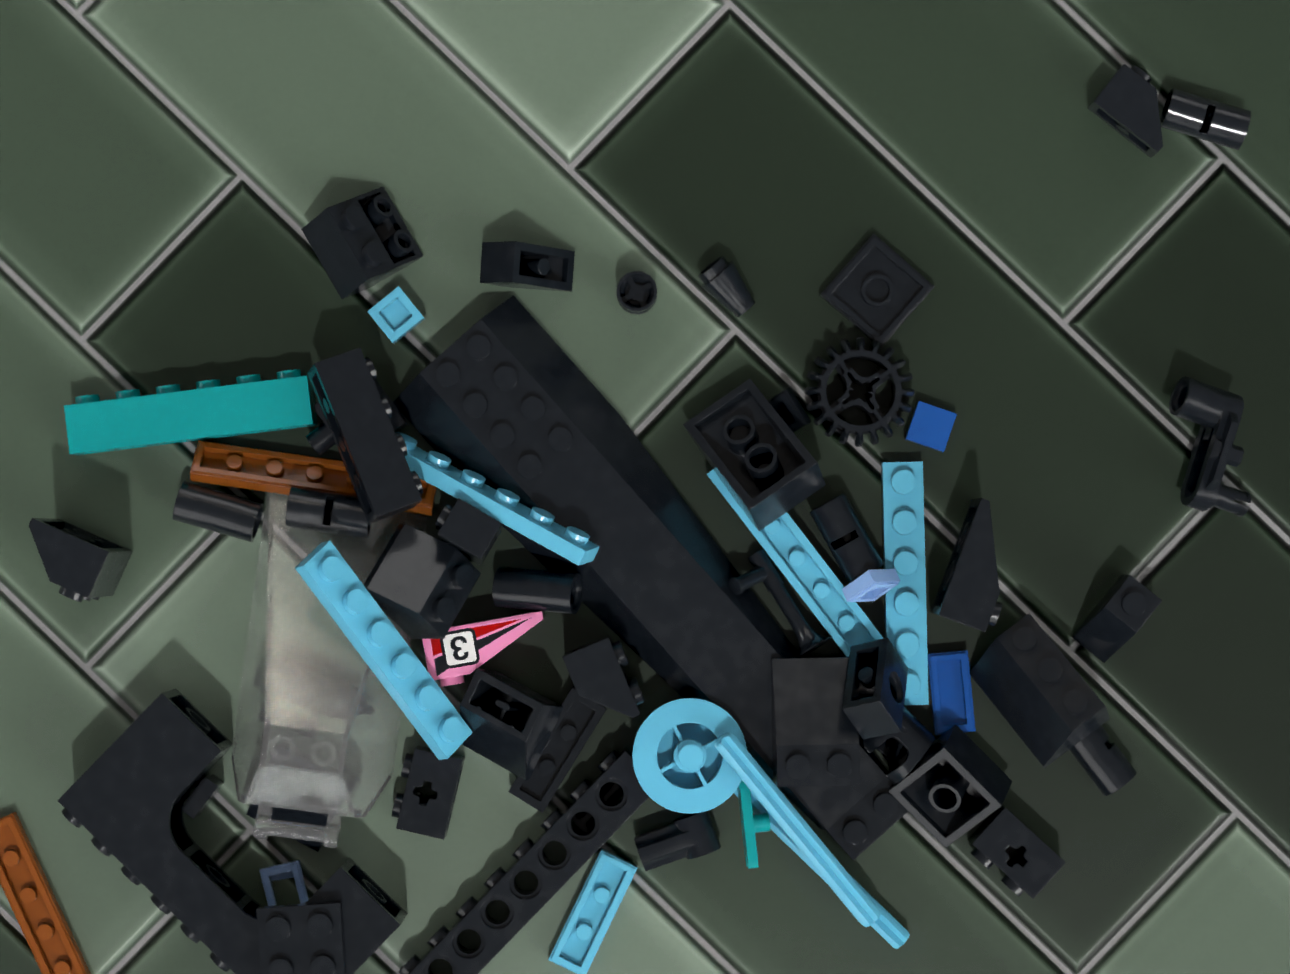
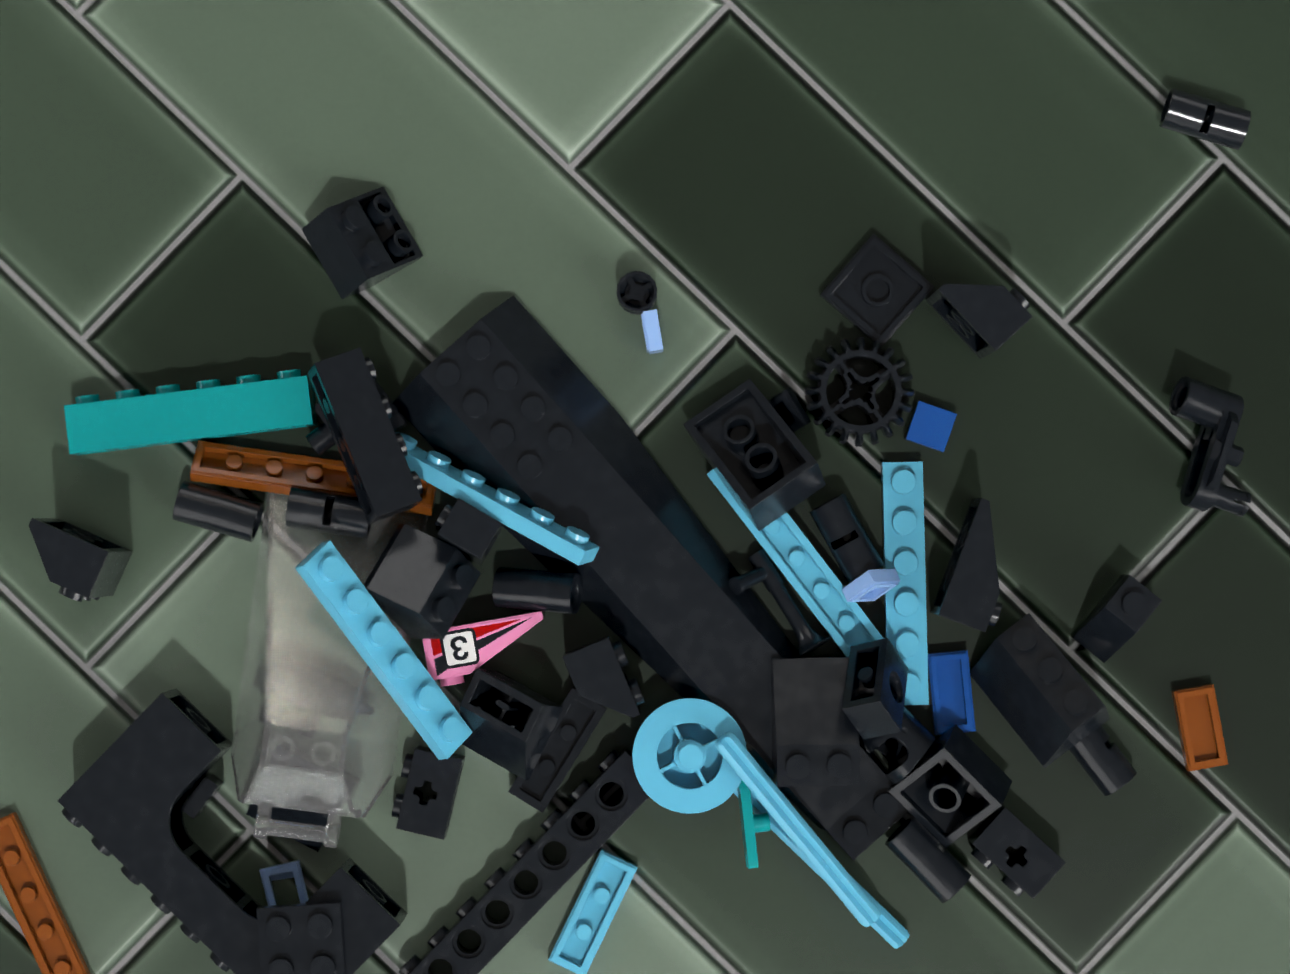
(396, 315): medium azure plate -> none
(526, 266): black slope -> none
(652, 331): none -> light blue tile
(687, 837): black piece -> none
(727, 286): black cone -> none
(921, 855): none -> black pin
(981, 314): none -> black slope
(1131, 108): black slope -> none
(1199, 727): none -> dark orange tile

